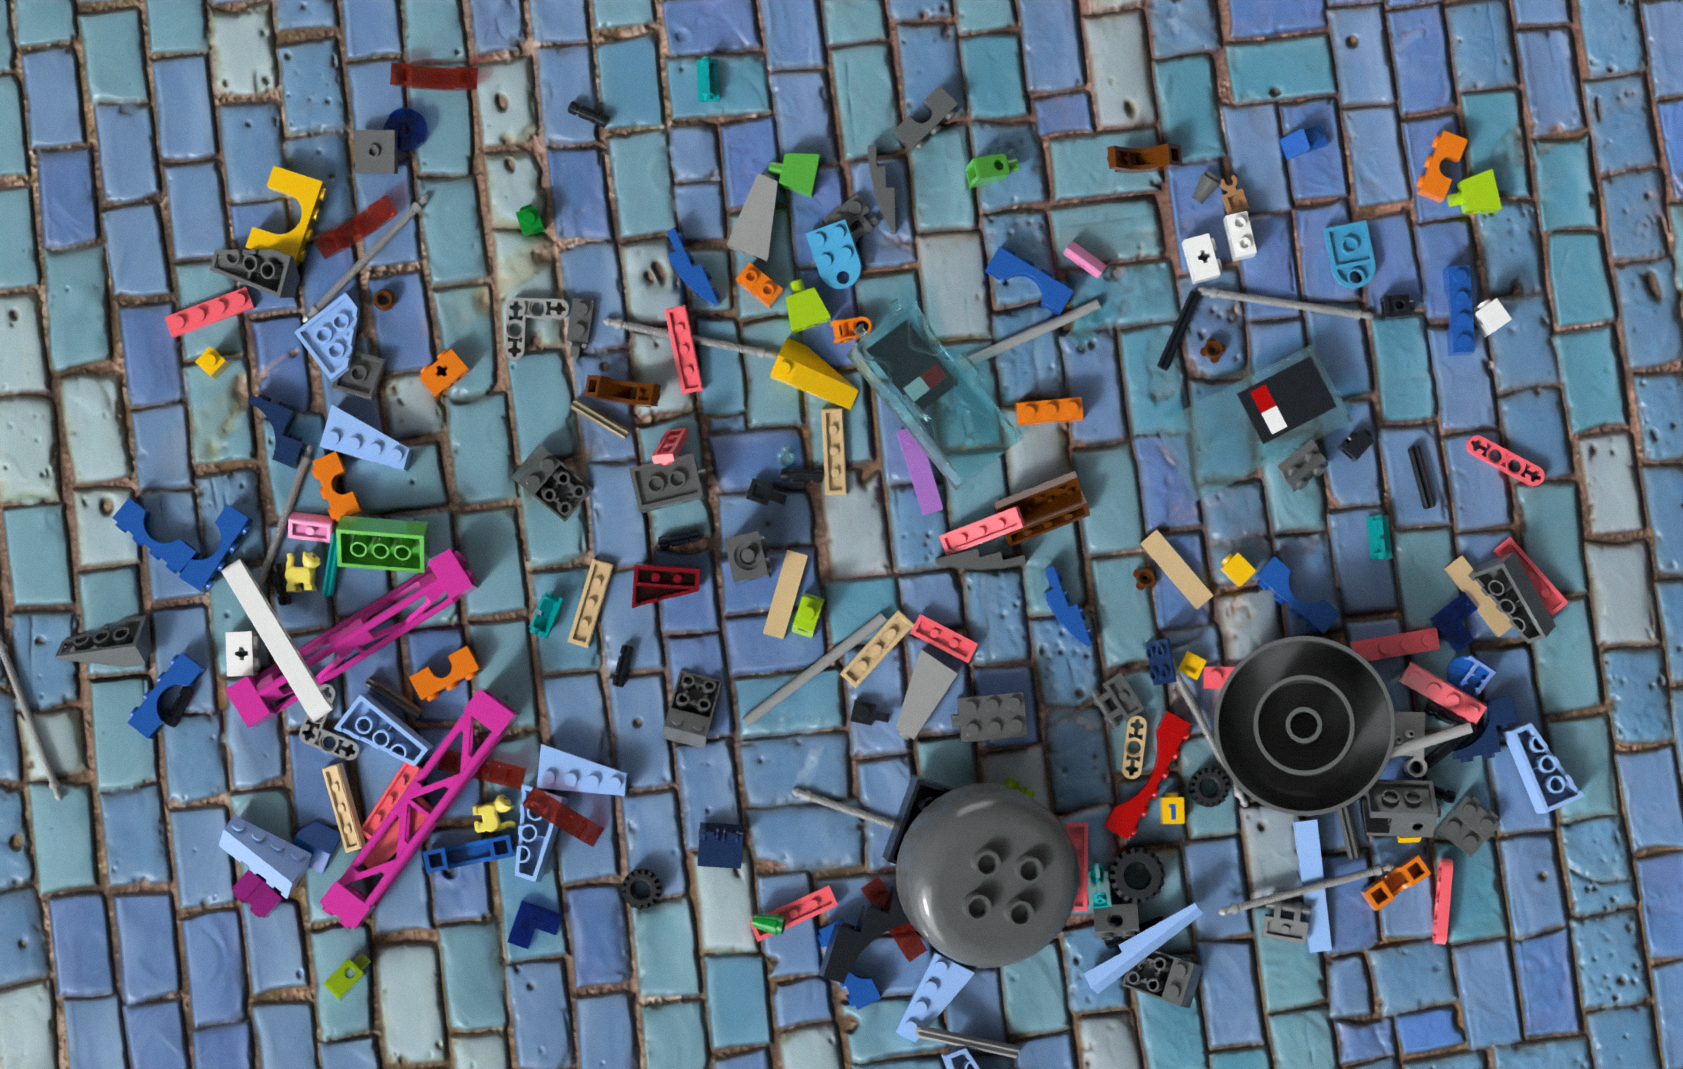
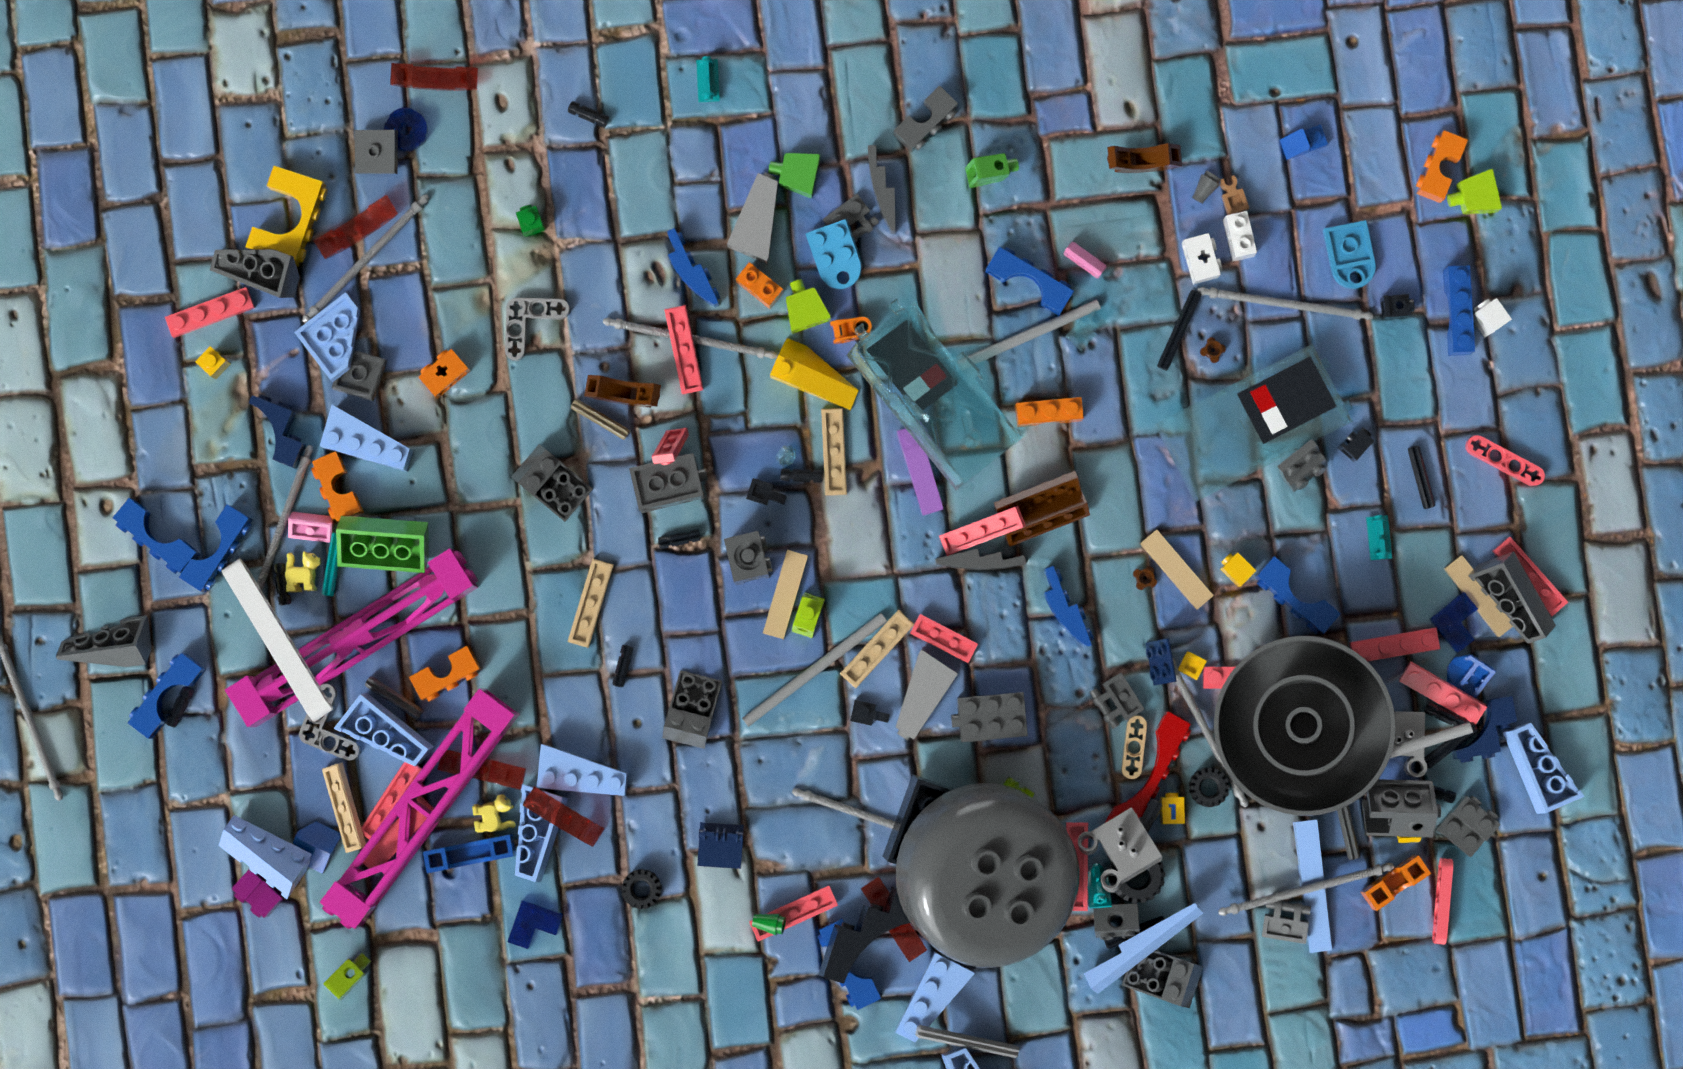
(239, 642): white brick -> none
(384, 293): reddish brown plate -> none
(550, 607): teal hinge -> none
(579, 325): dark grey hinge -> none
(663, 581): dark red wedge -> none
(1126, 844): none -> light grey piece

